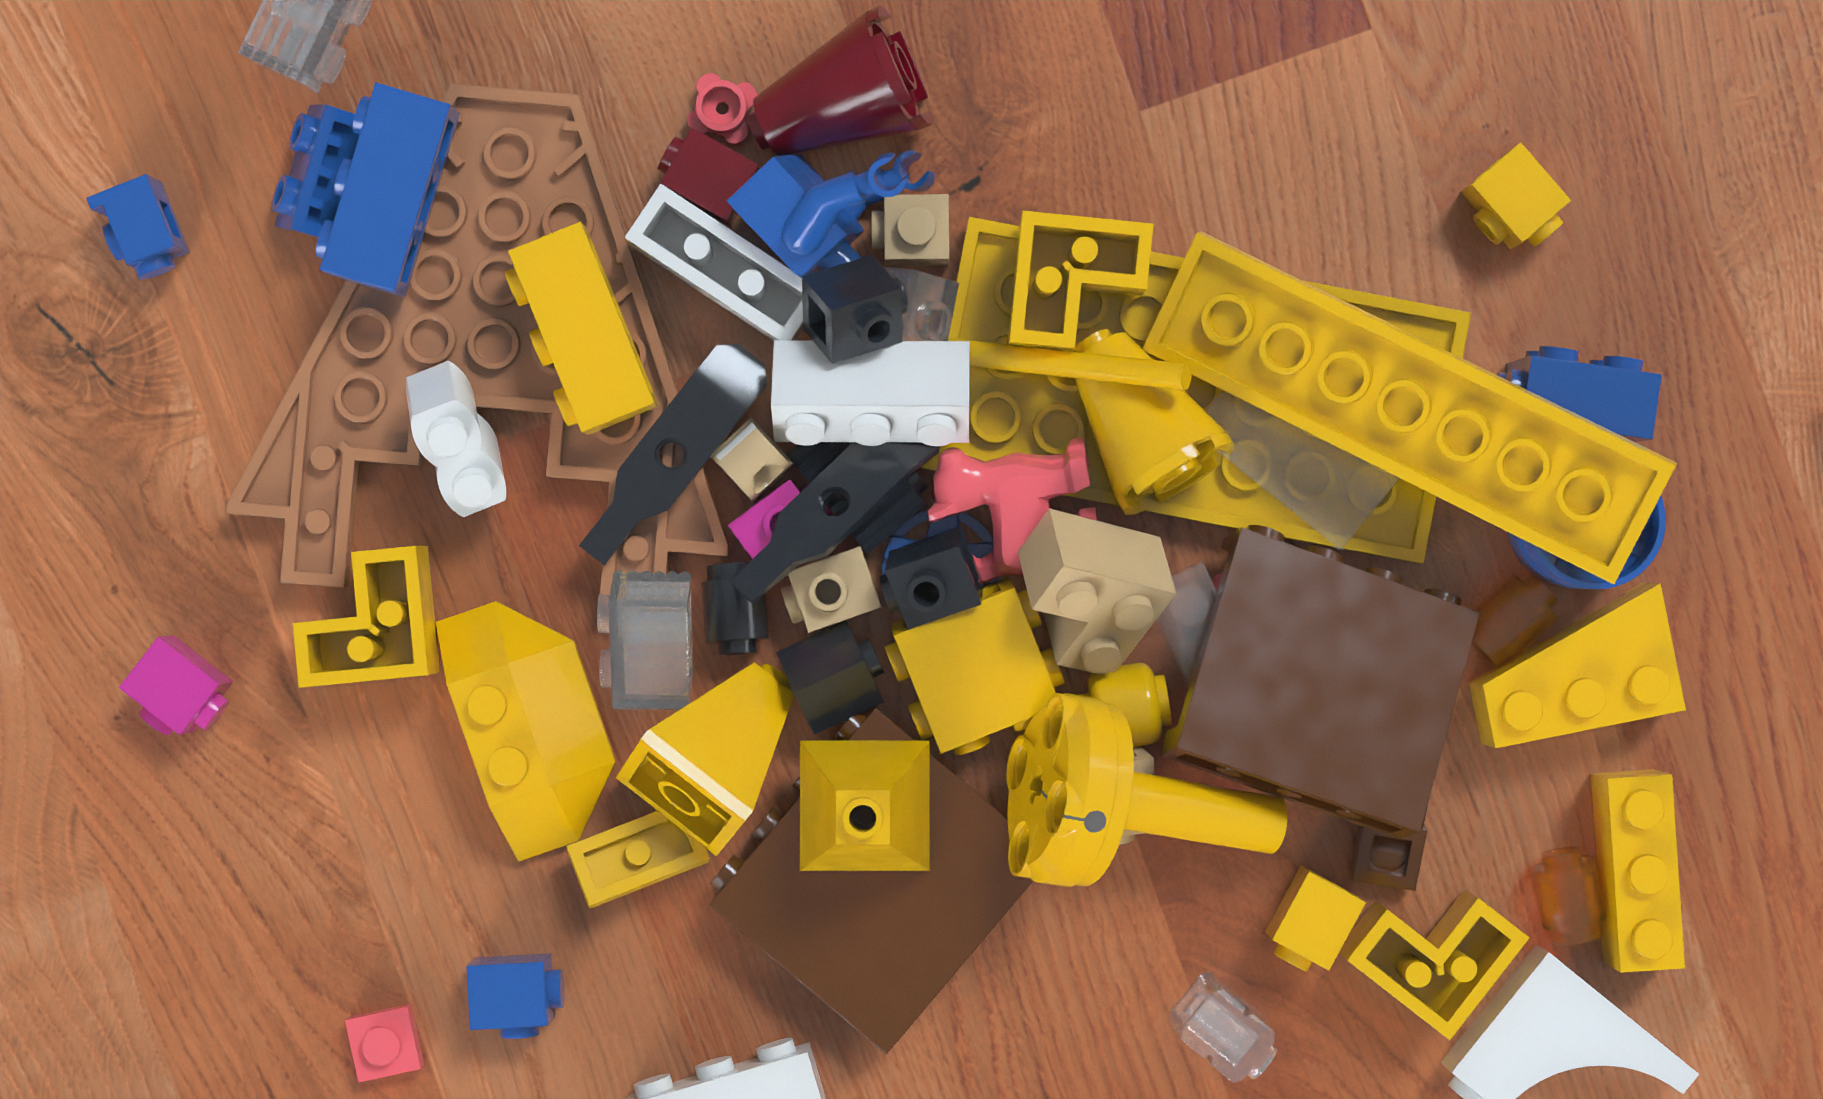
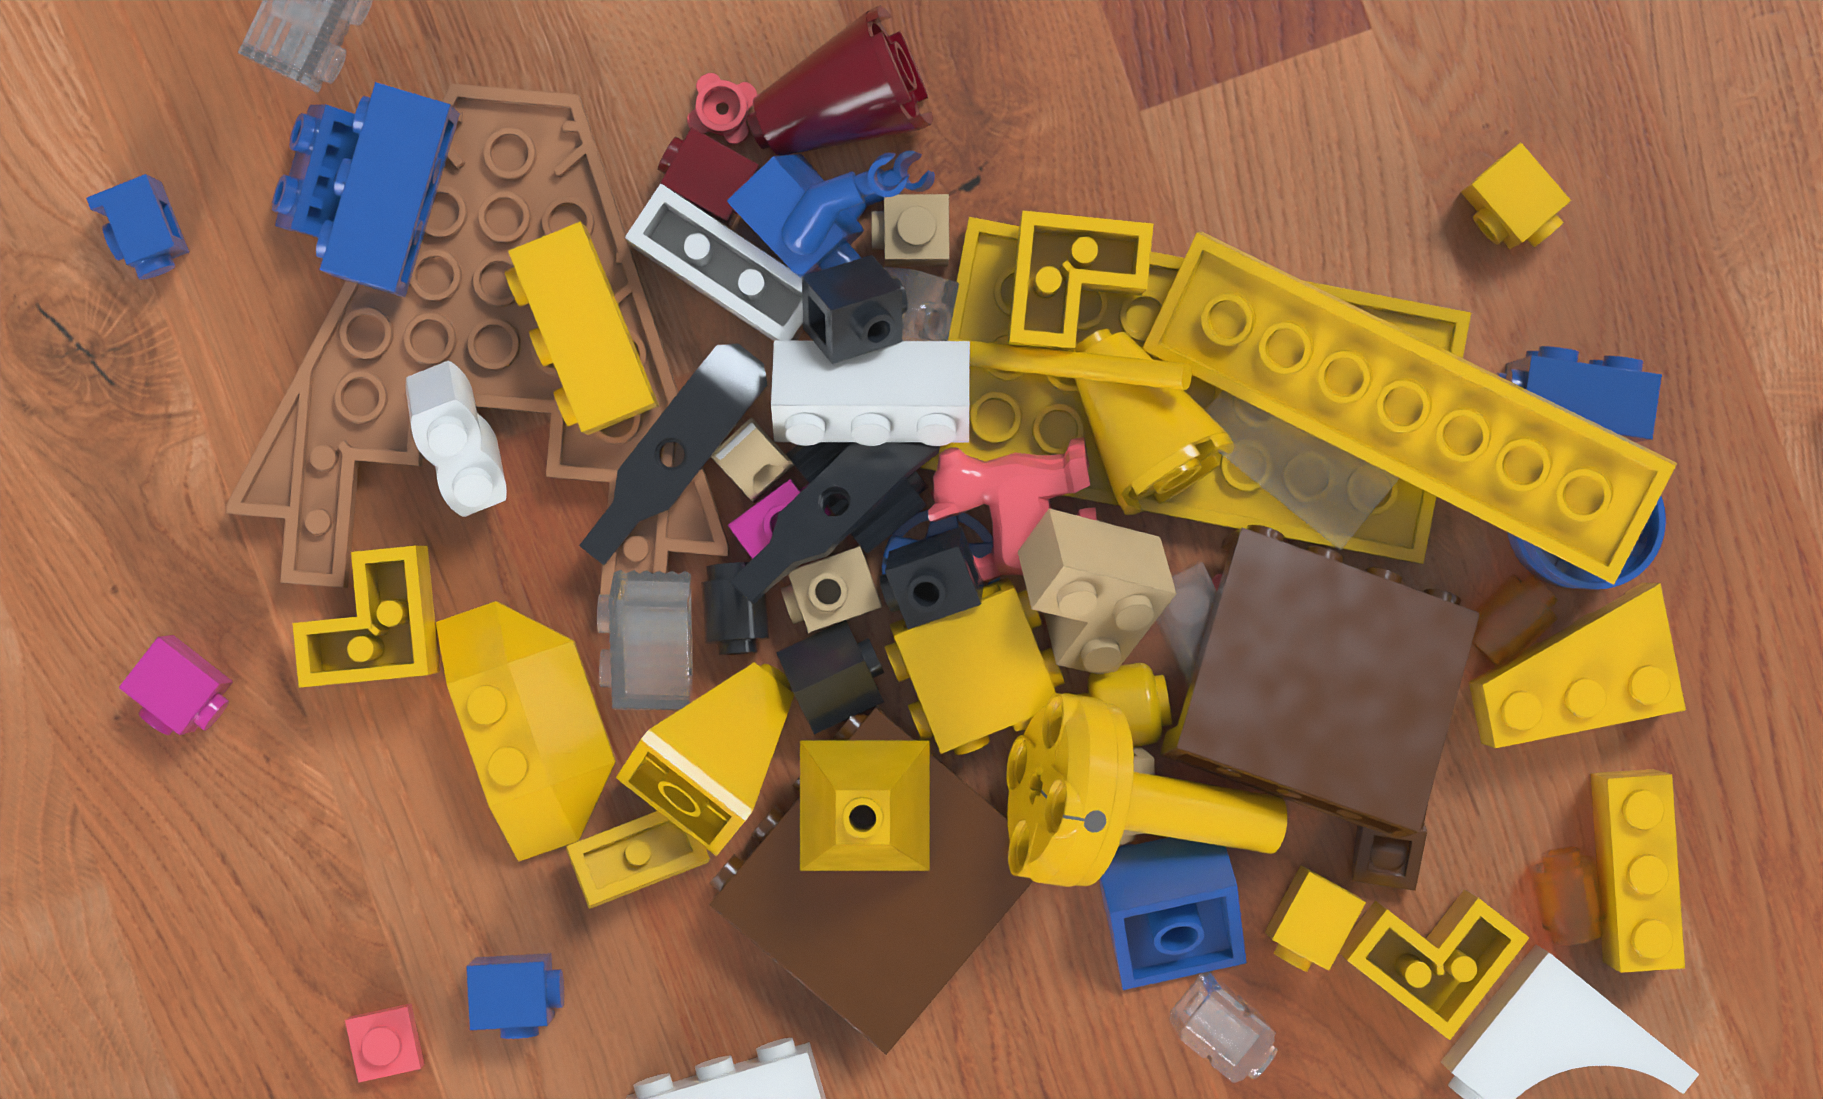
(1172, 910): none -> blue slope

